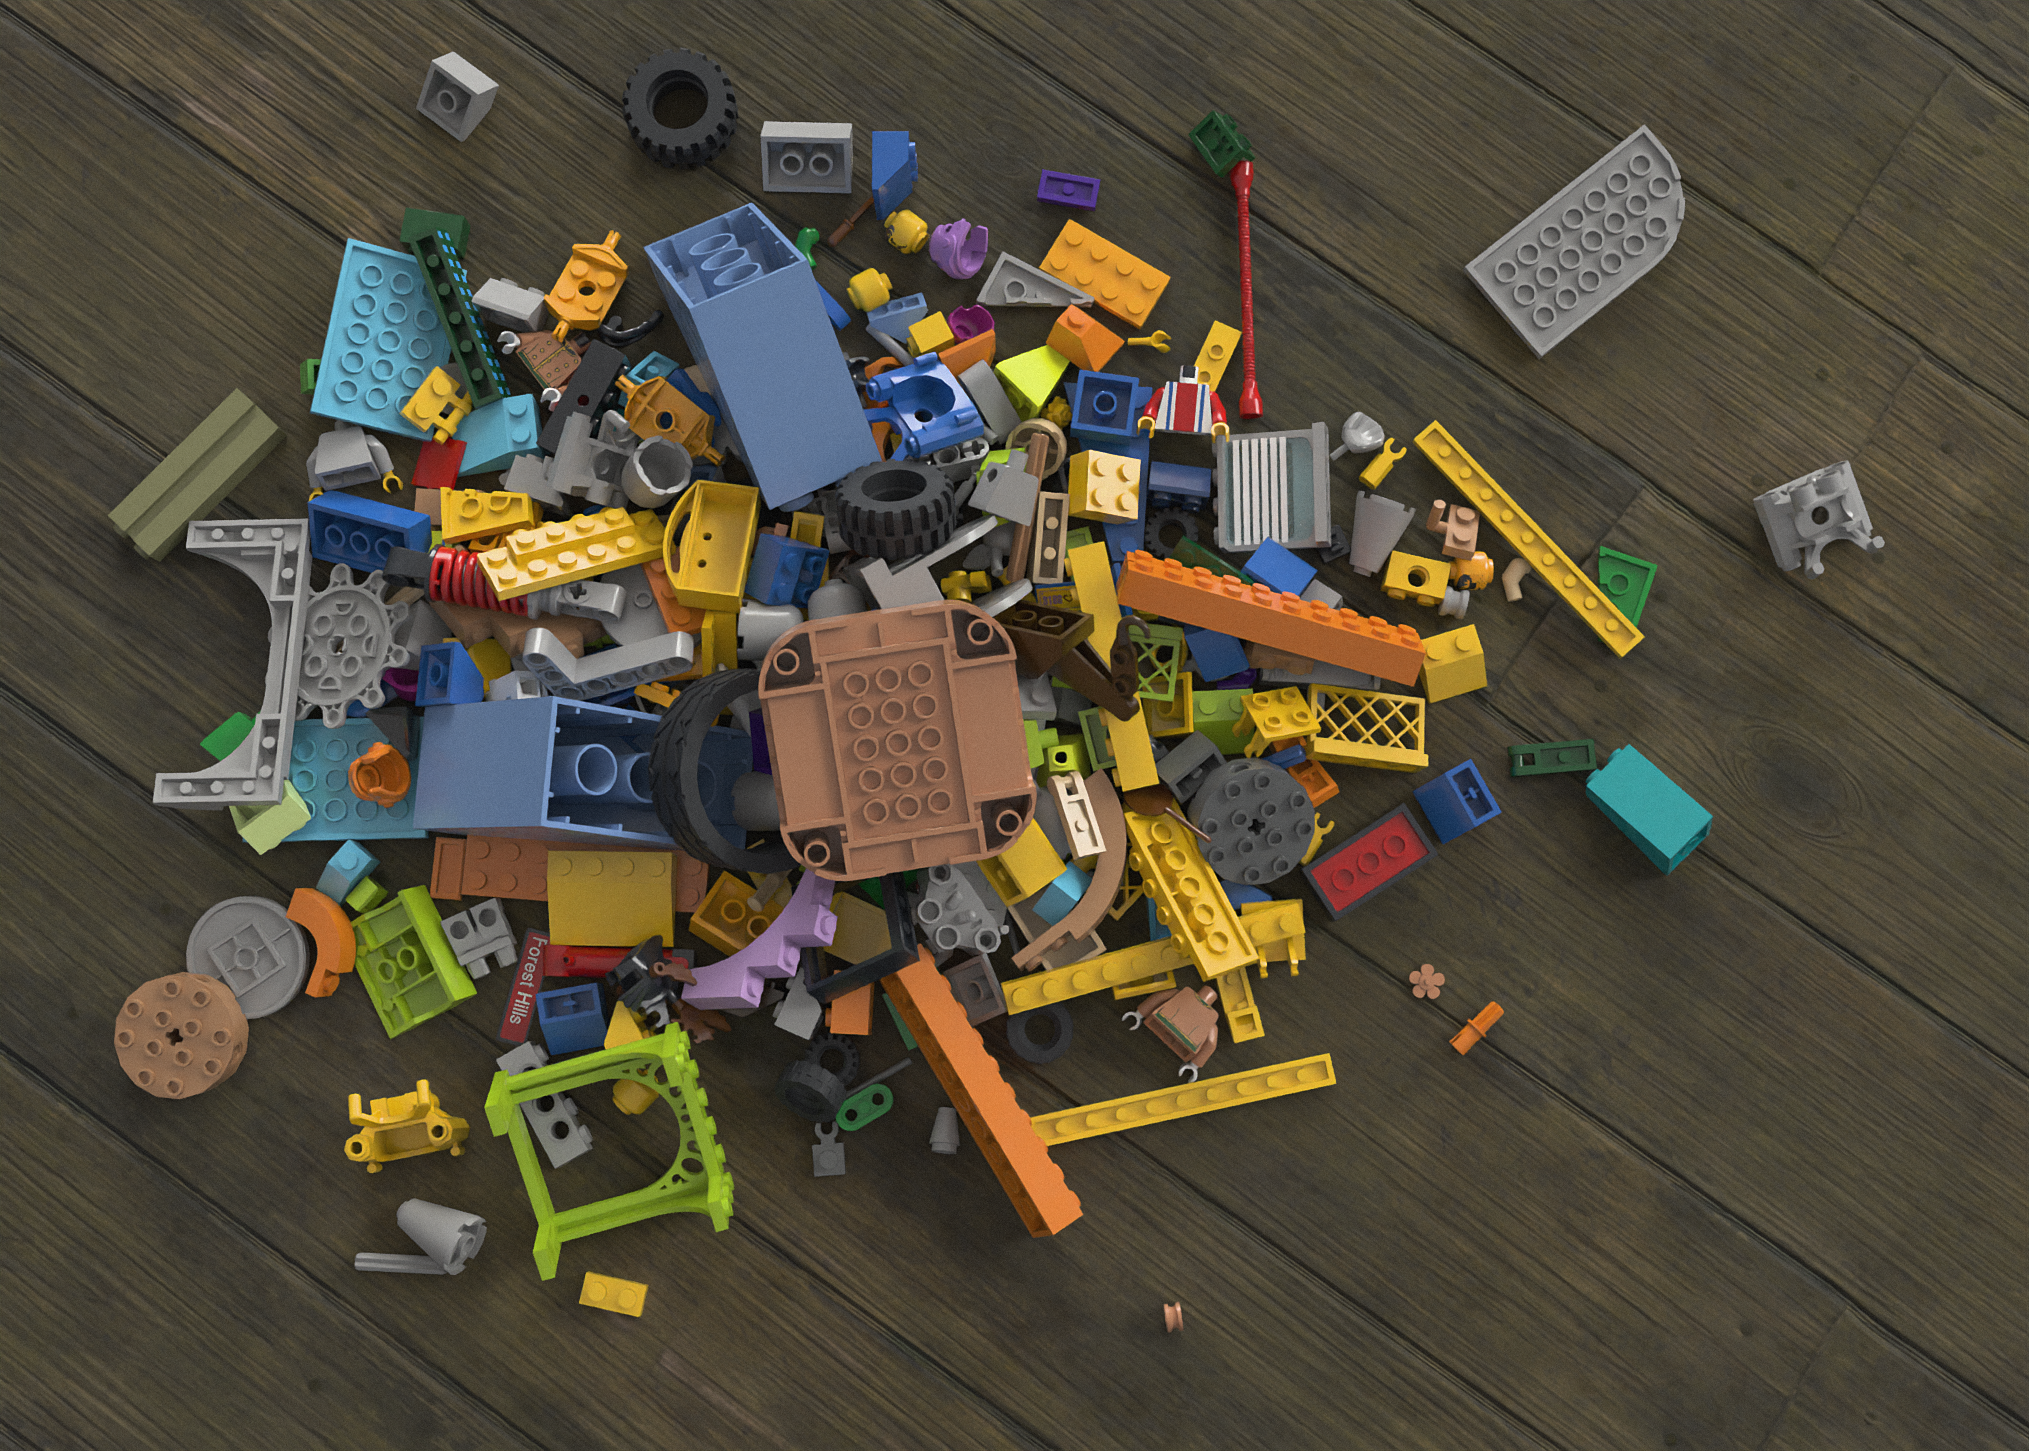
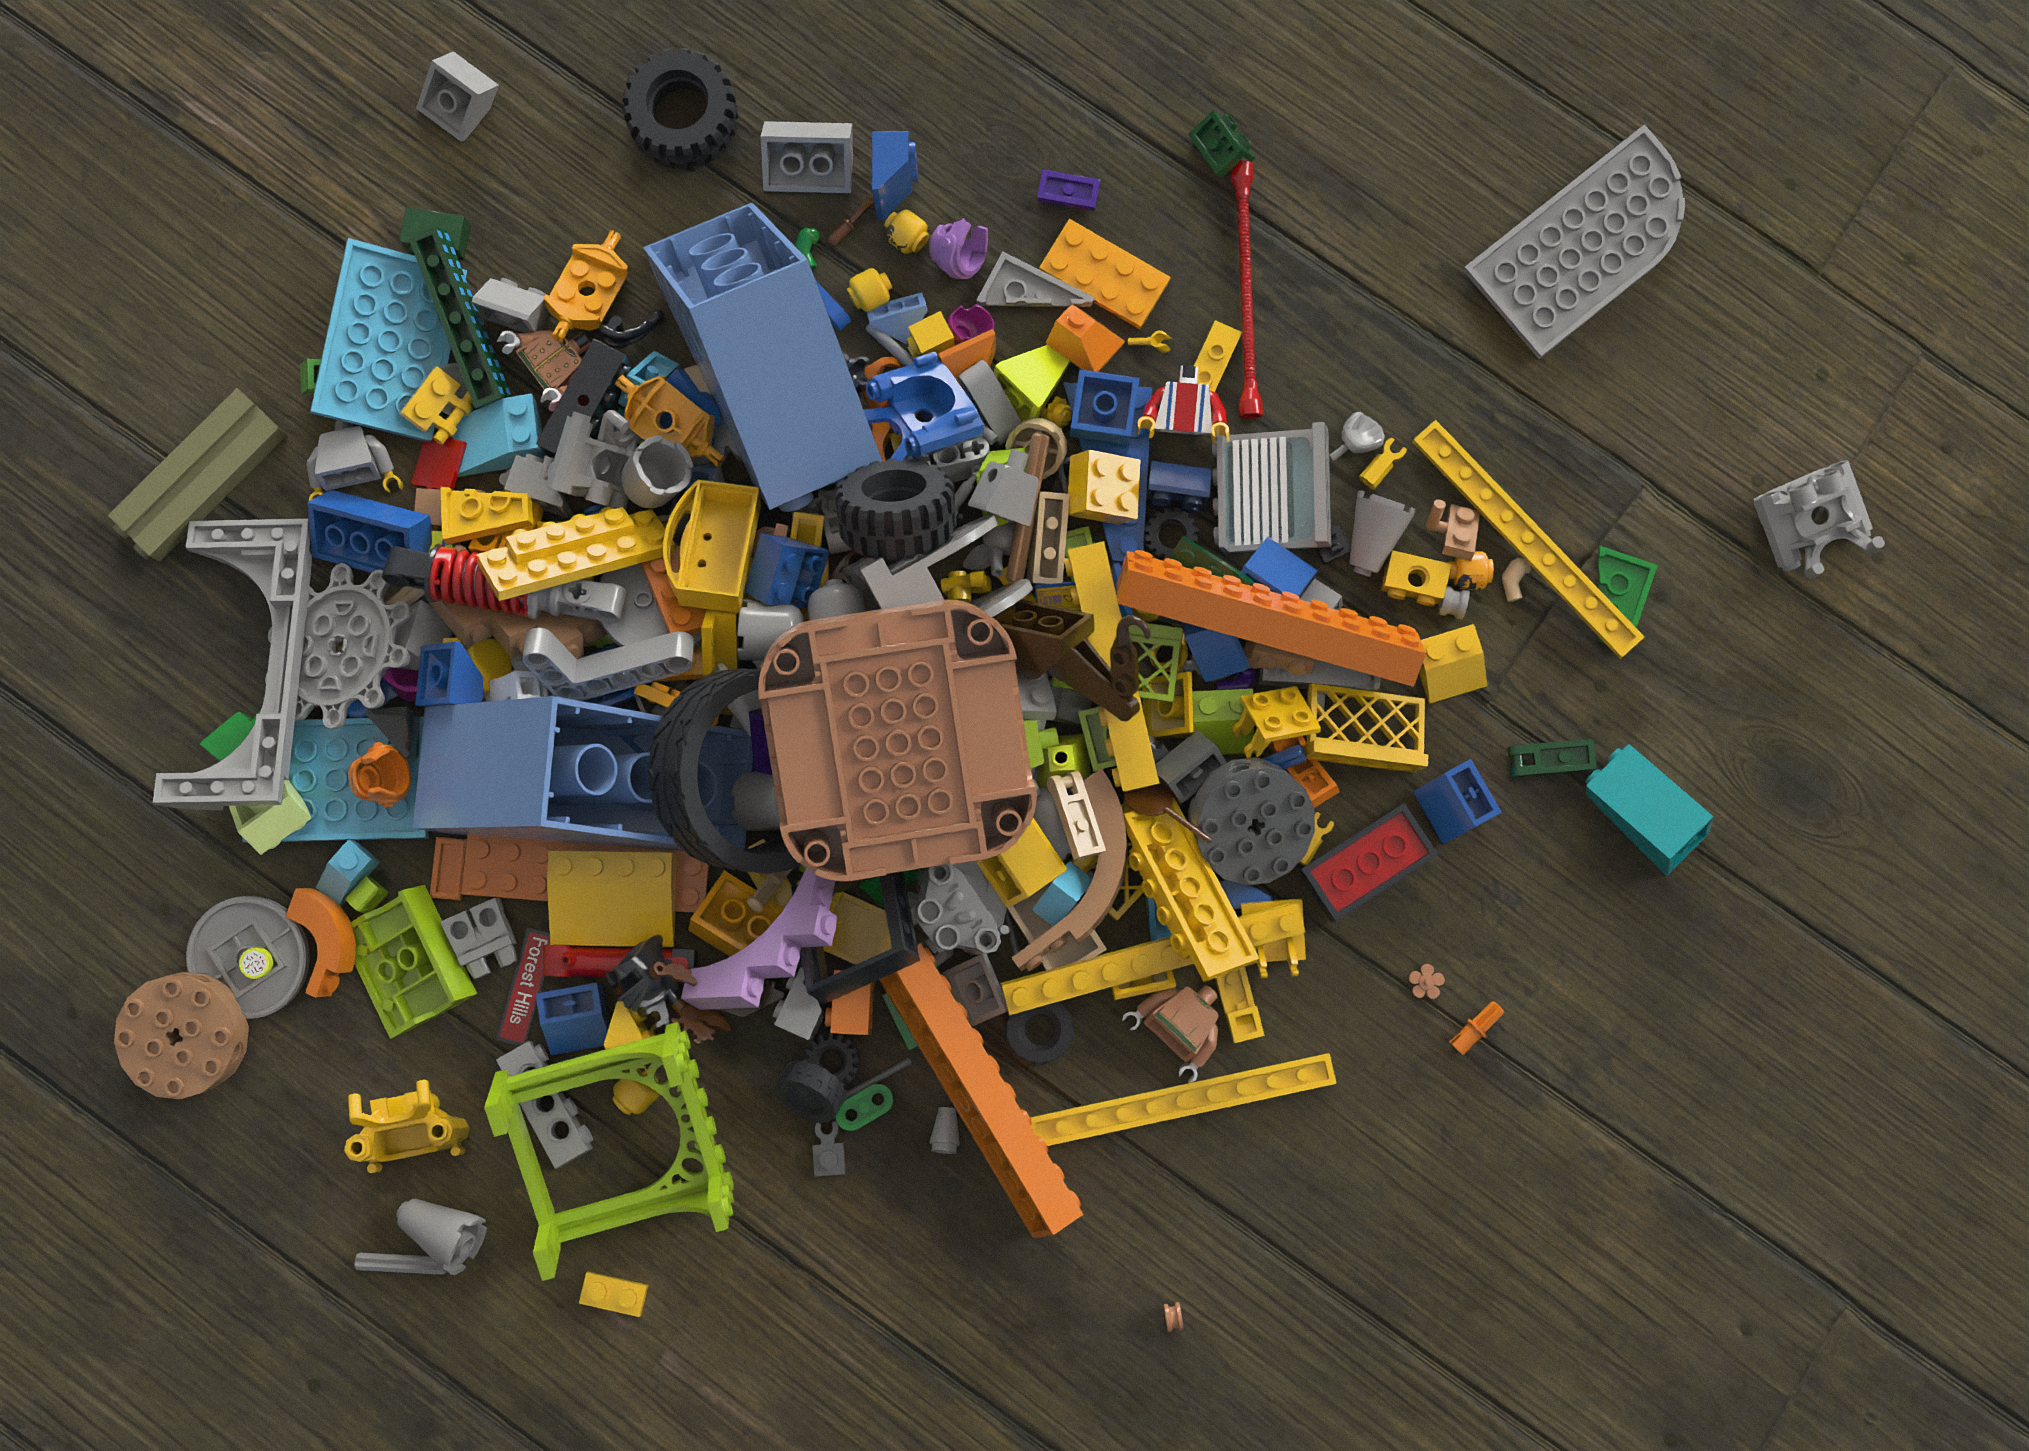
(256, 962): none -> tile

